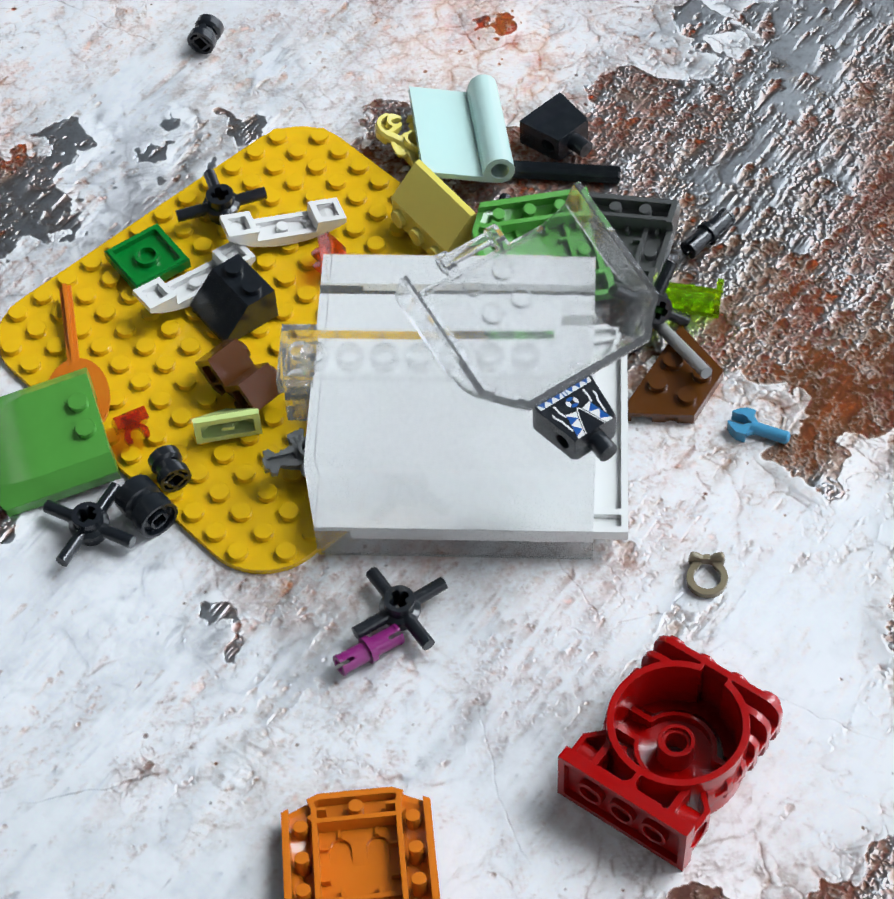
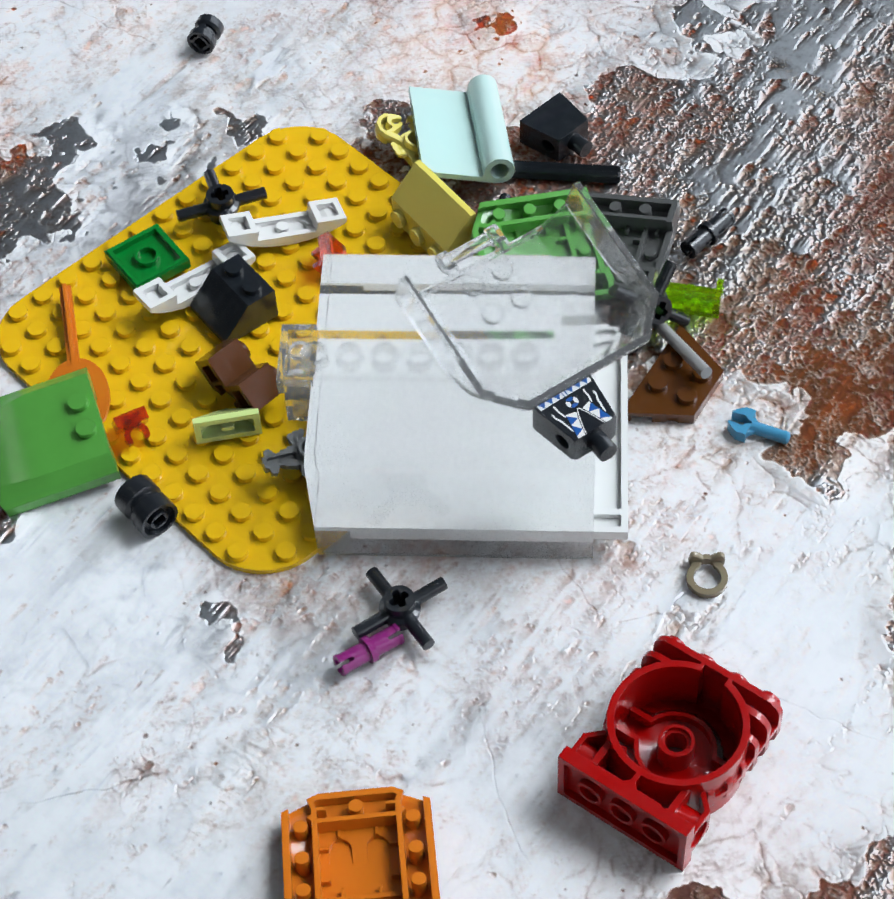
(88, 524): black bar -> none
(169, 468): black wheel -> none

